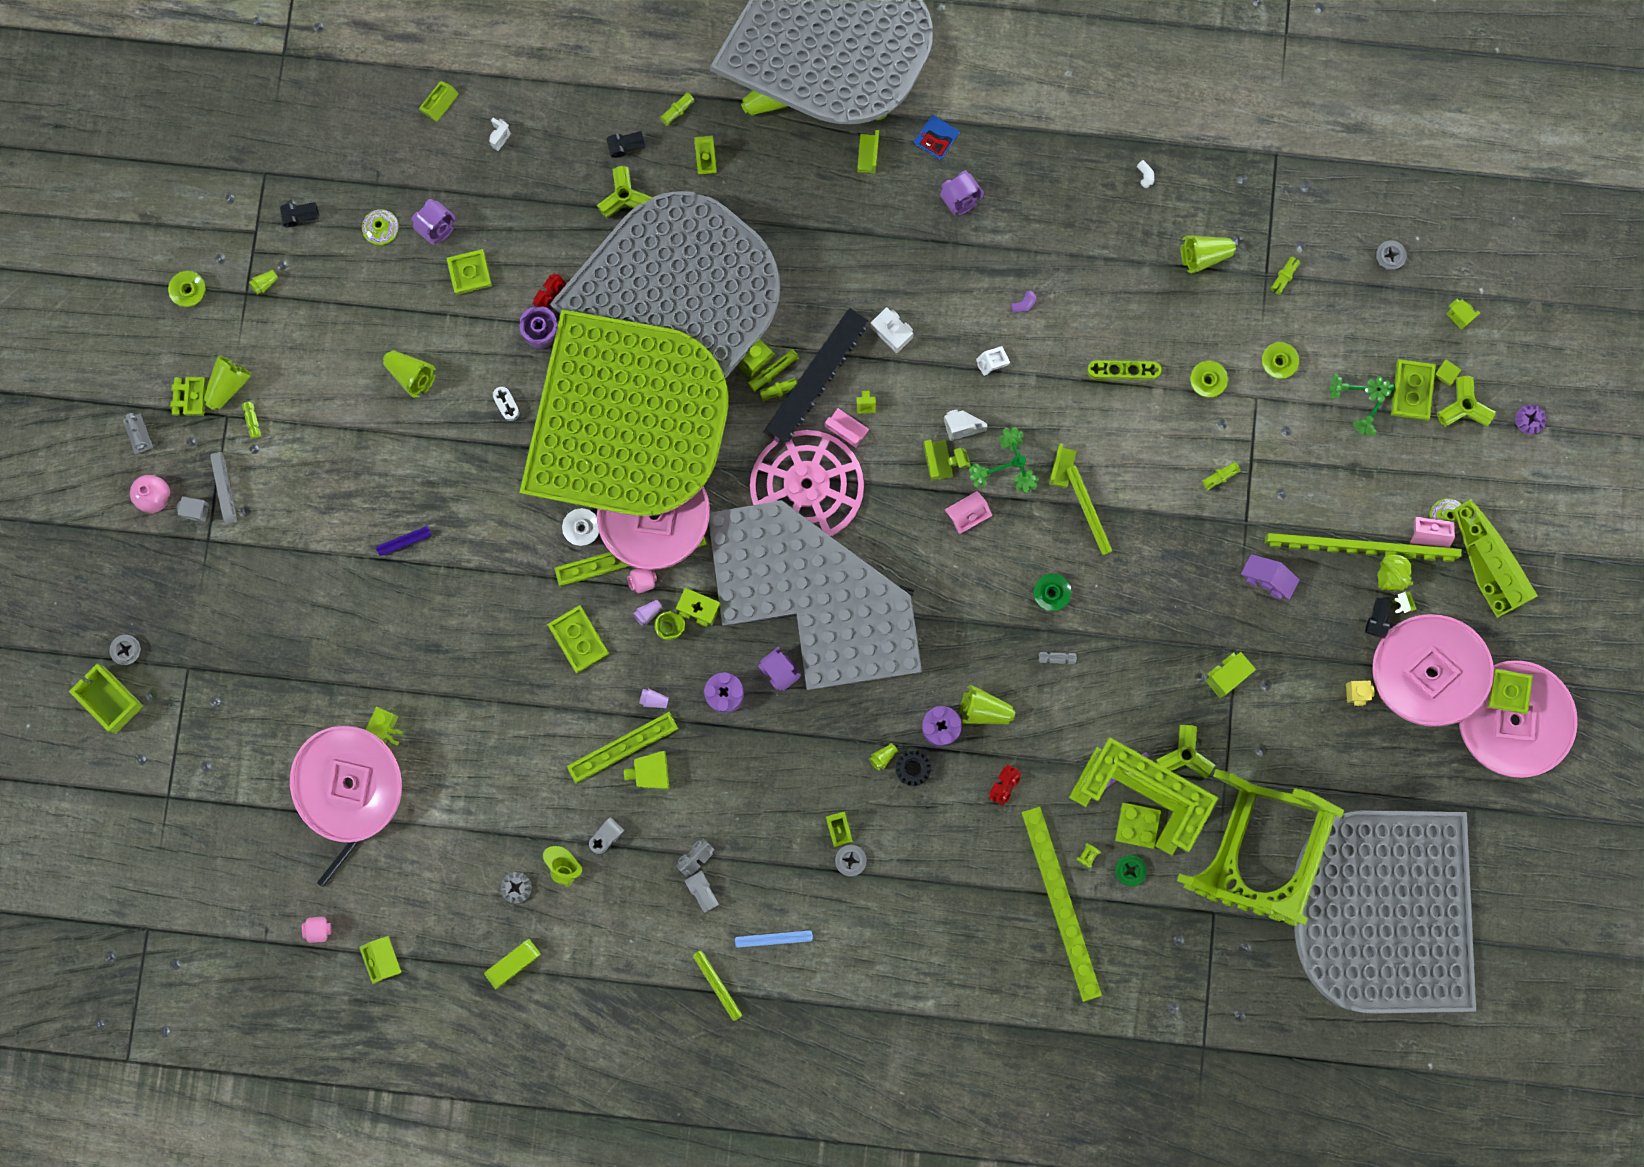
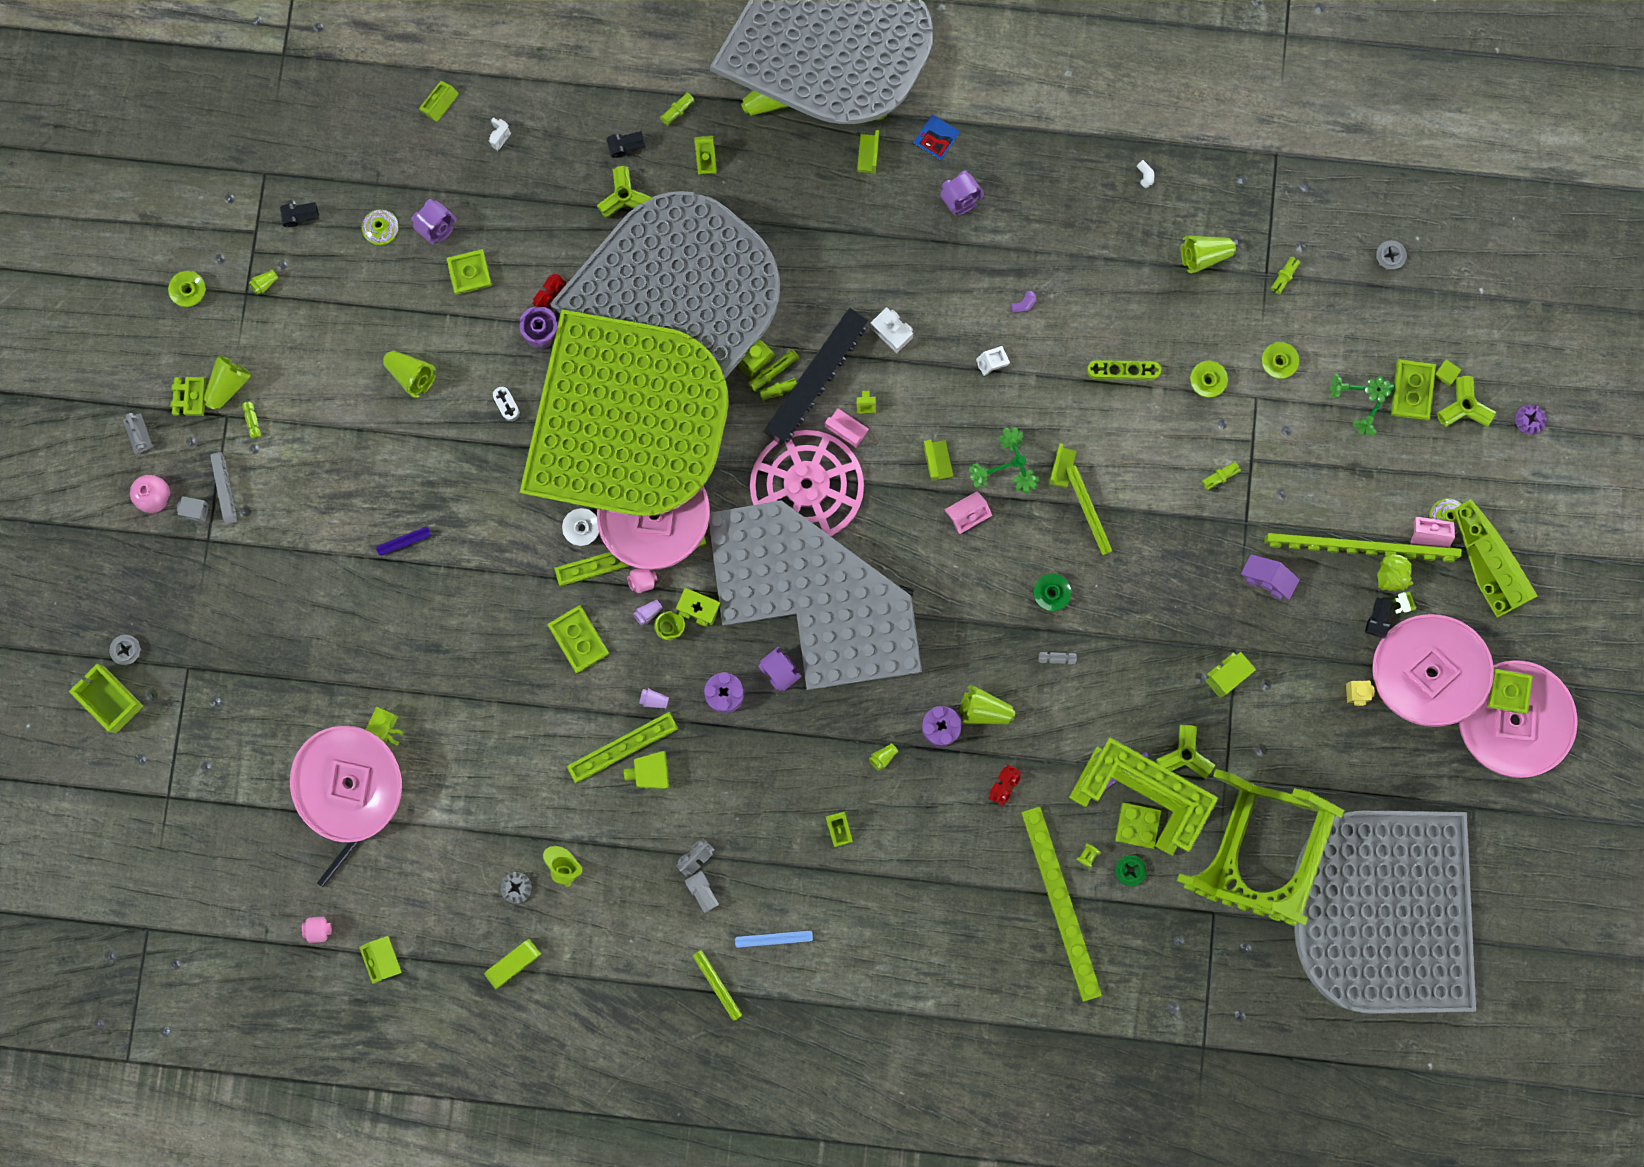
(608, 833): light grey piece -> none
(844, 853): light grey gear -> none
(913, 756): black tyre -> none
(960, 459): lime tile -> none
(962, 424): white slope -> none
(1461, 313): lime brick -> none

